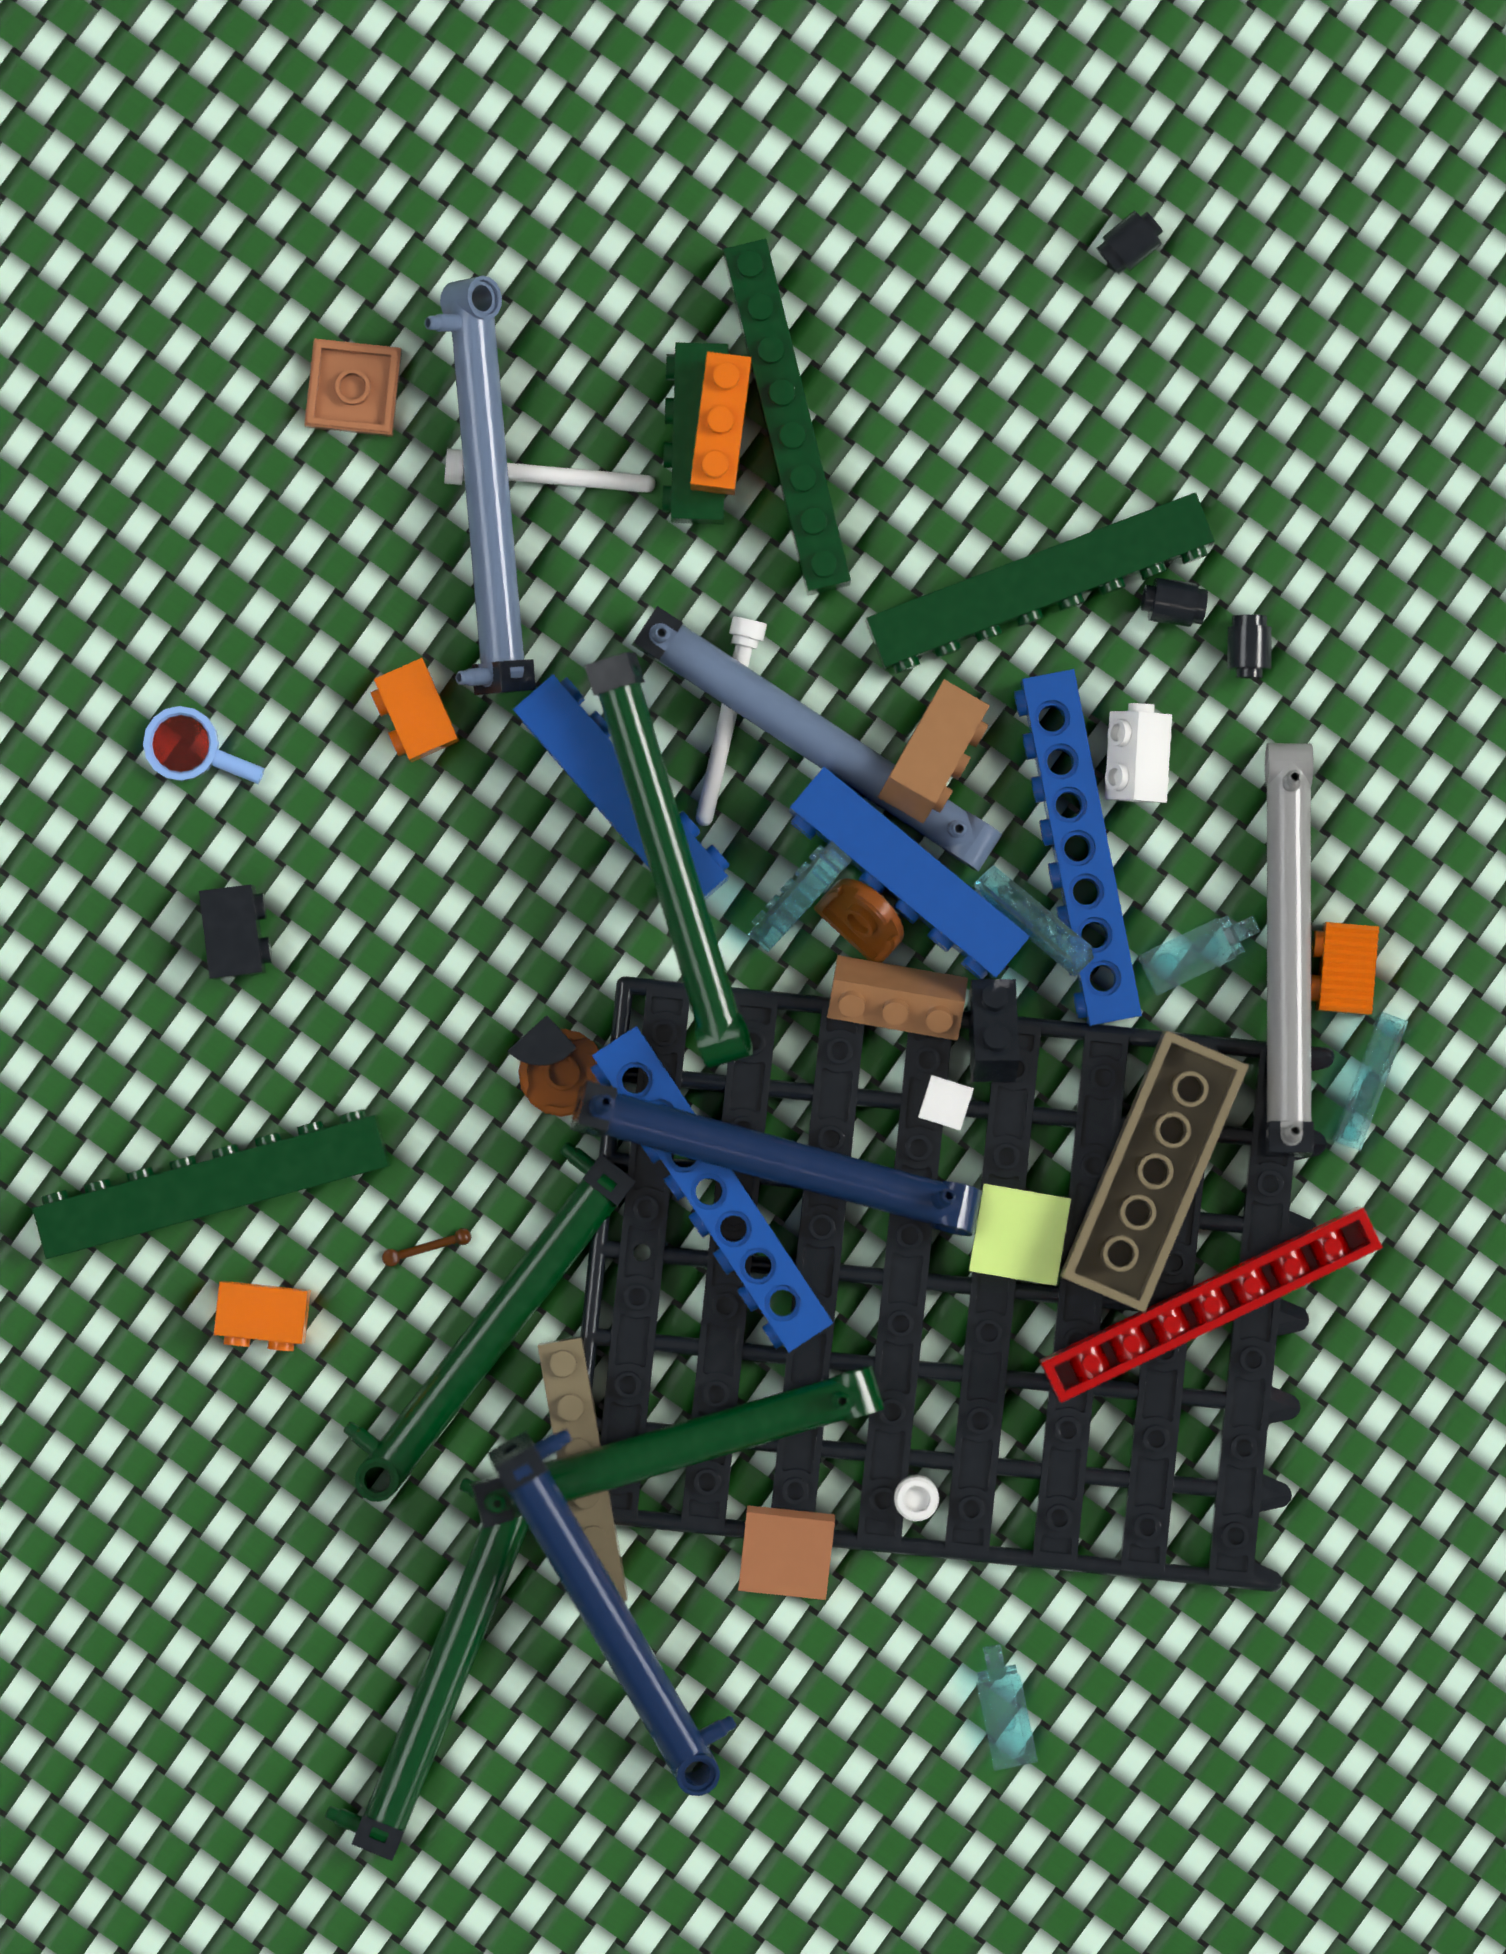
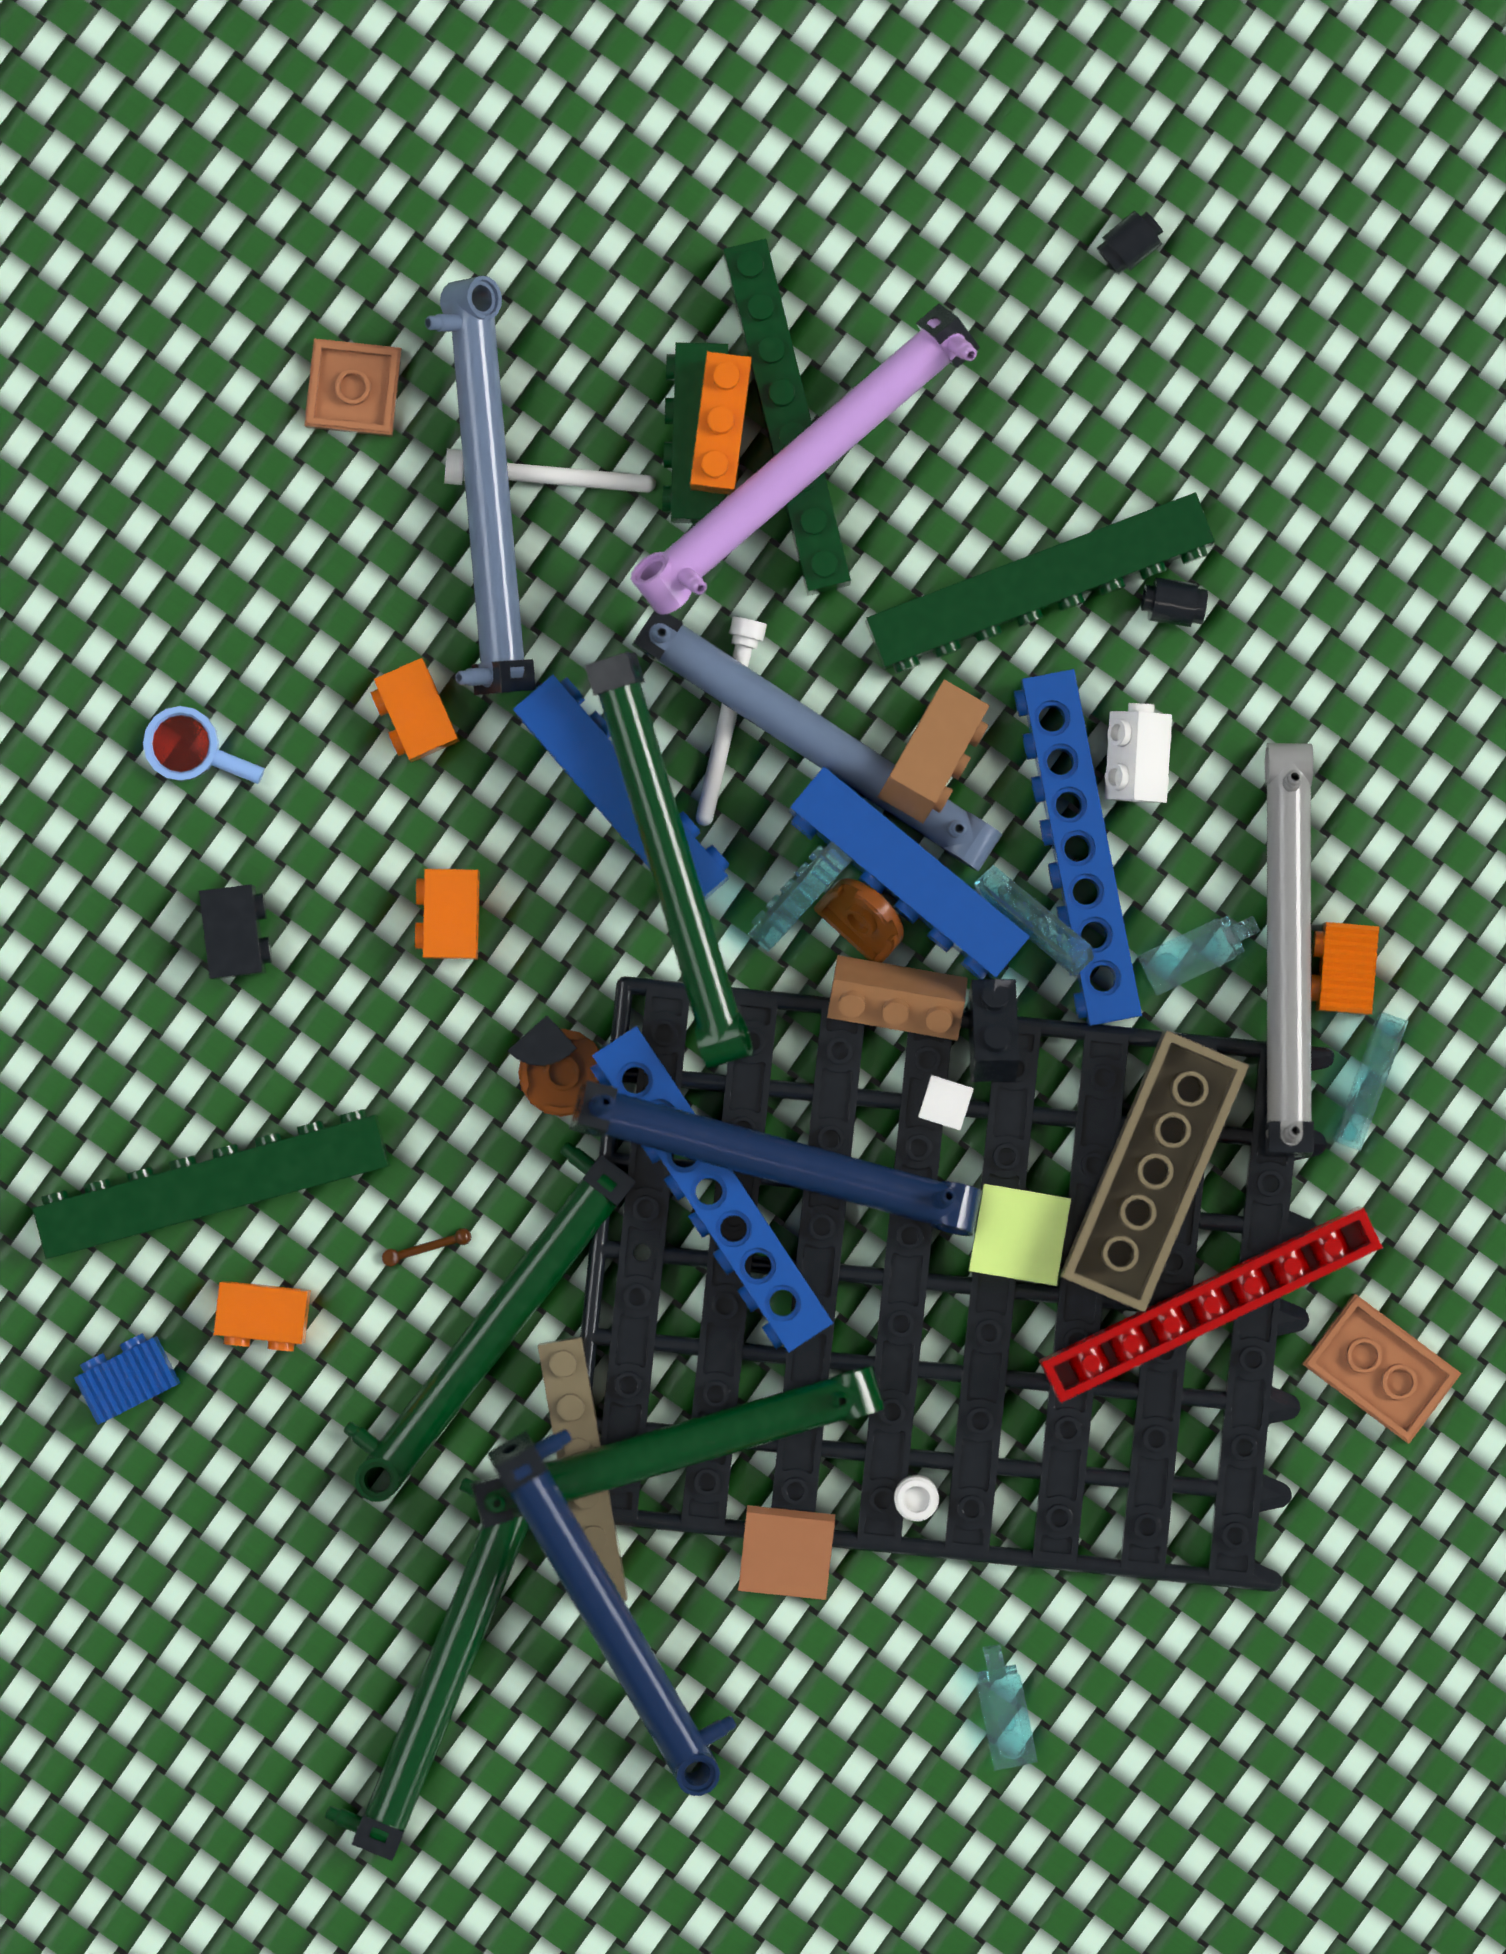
(125, 1379): none -> blue brick
(450, 914): none -> orange brick
(672, 575): none -> lavender piece
(1249, 646): black brick -> none
(1381, 1368): none -> nougat tile

